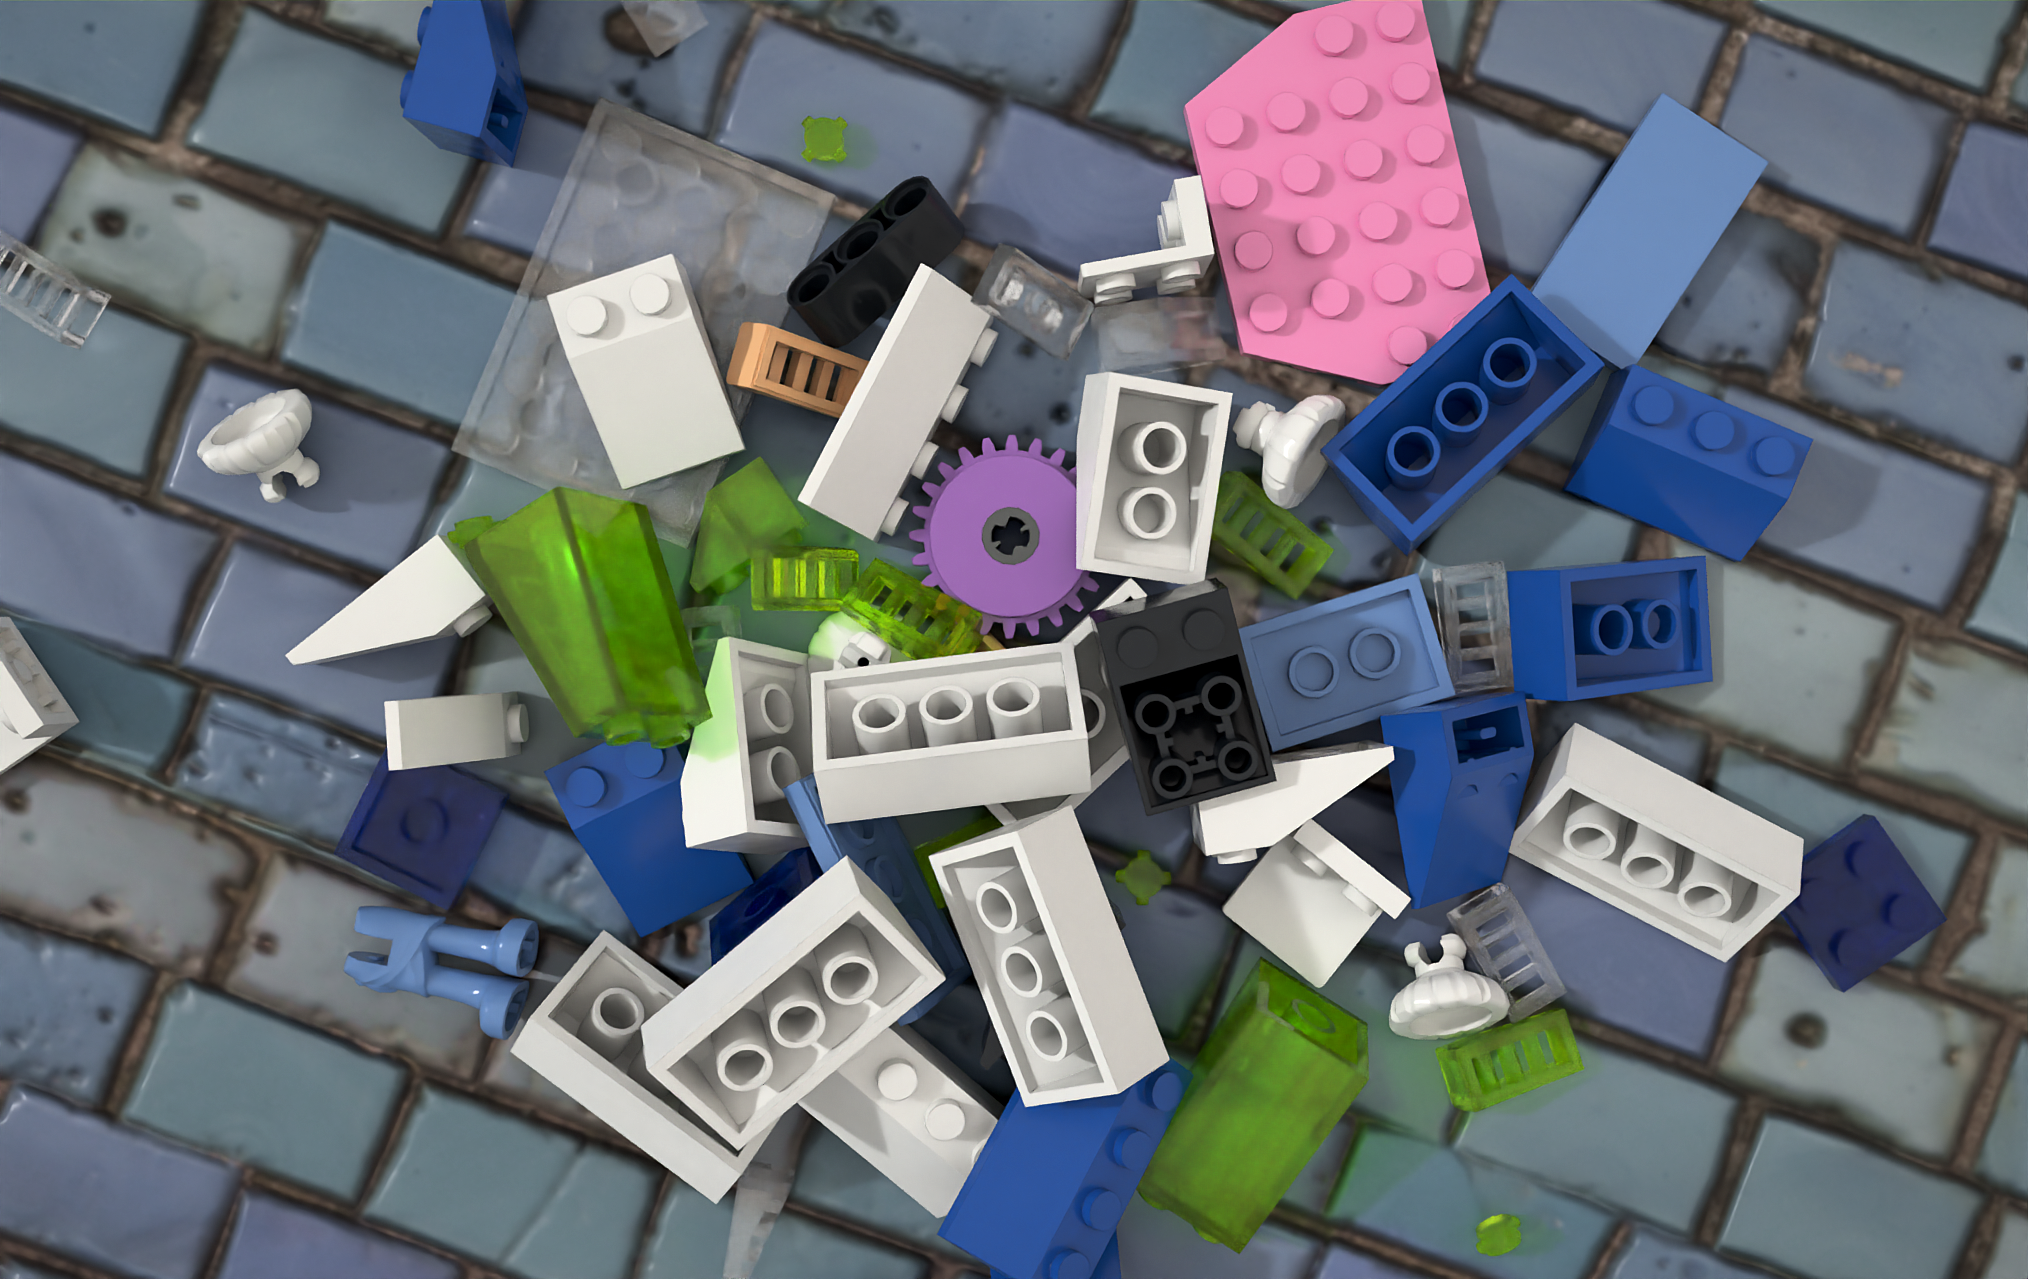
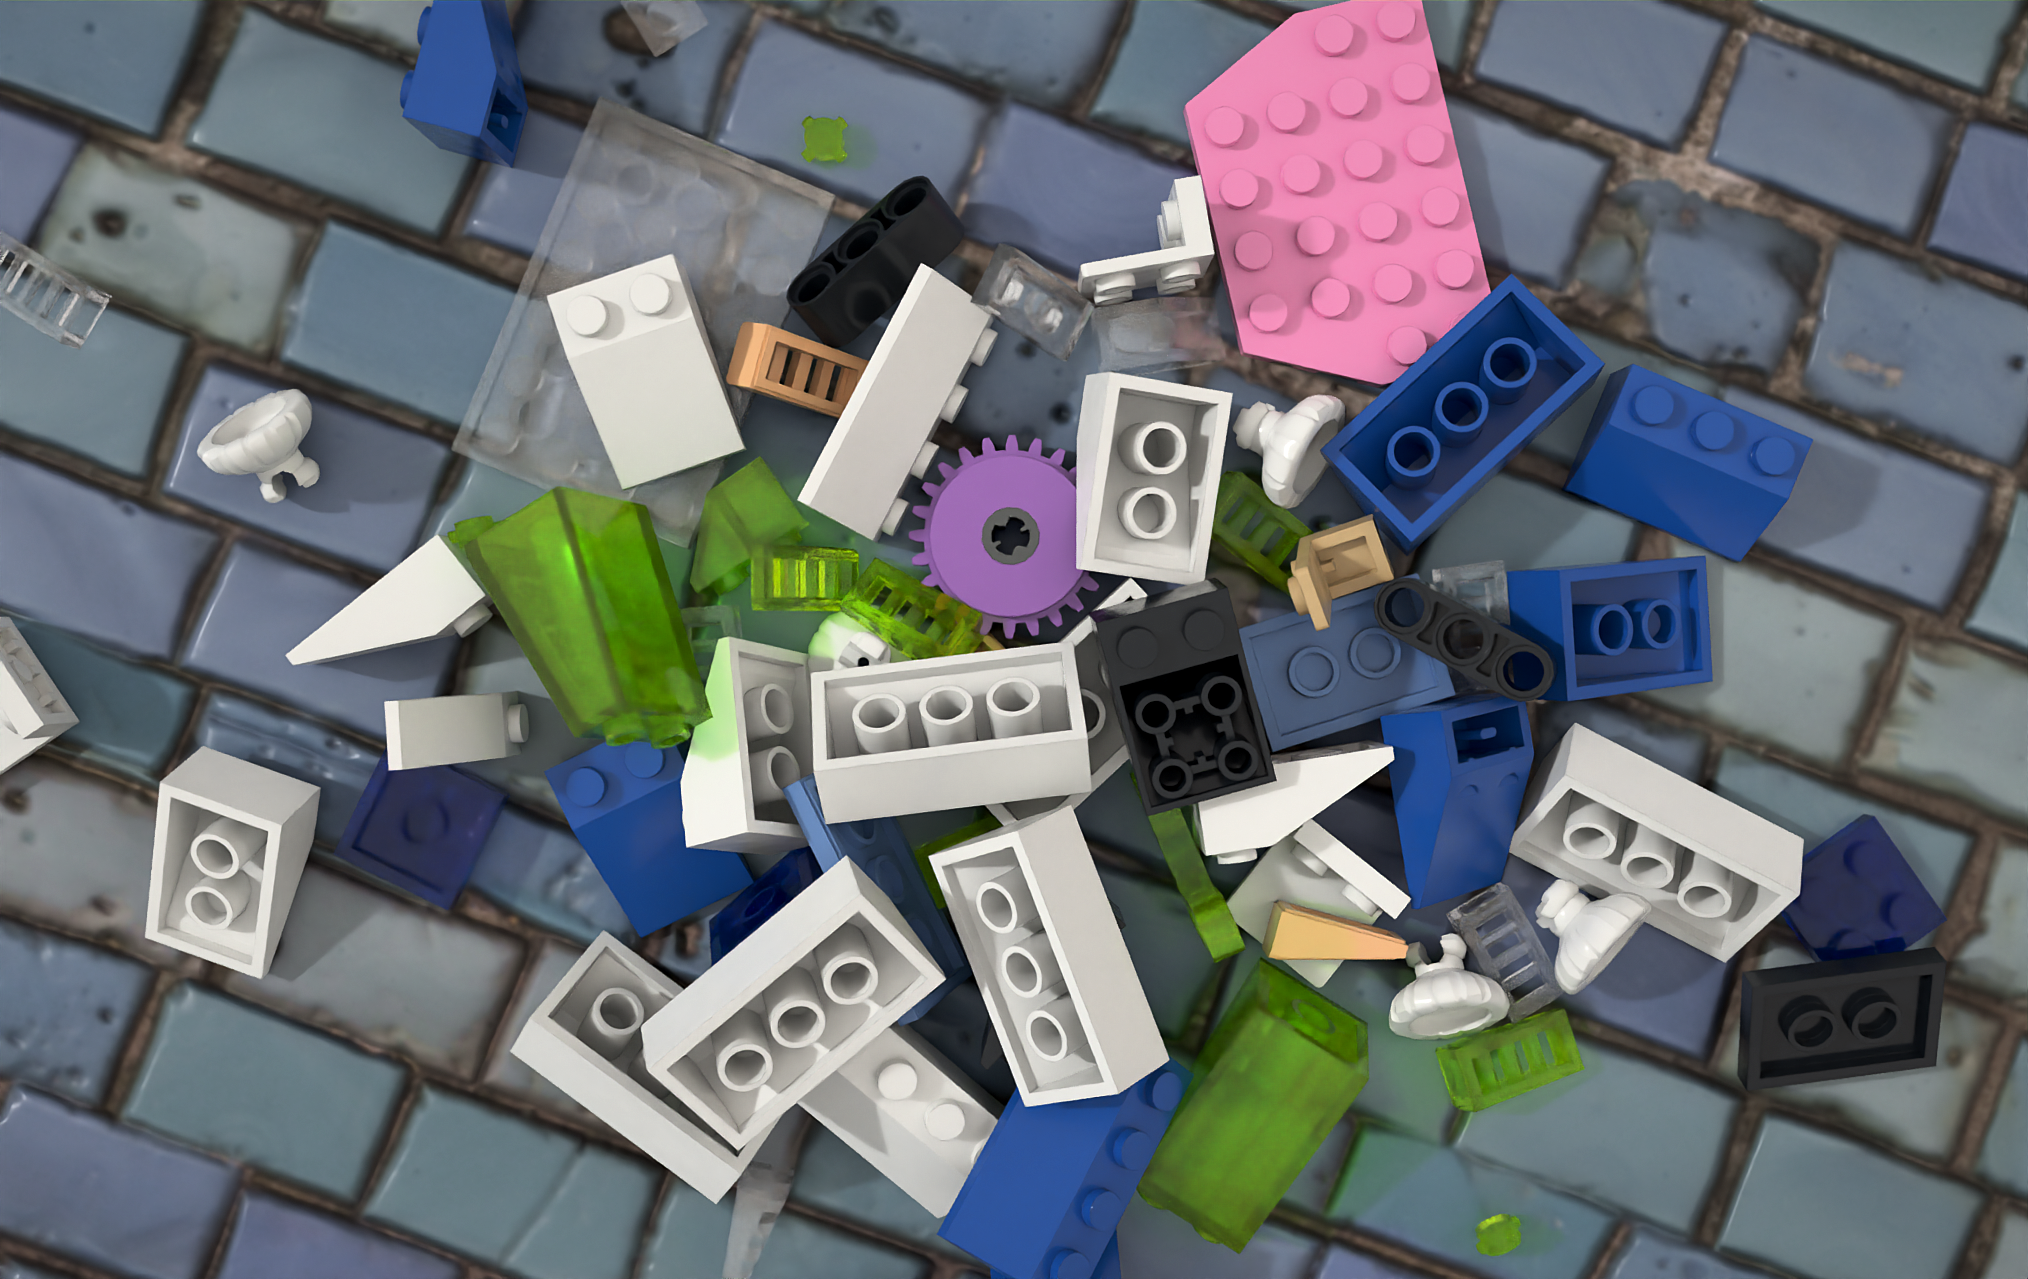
(228, 859): none -> white slope
(416, 966): medium blue piece -> none
(1143, 877): clear neon green piece -> none
(1200, 896): none -> clear neon green beam
(1315, 935): none -> light nougat slope
(1337, 565): none -> tan bracket
(1433, 632): none -> black beam
(1588, 930): none -> white hair
(1646, 231): medium blue tile -> none
(1840, 1018): none -> black plate

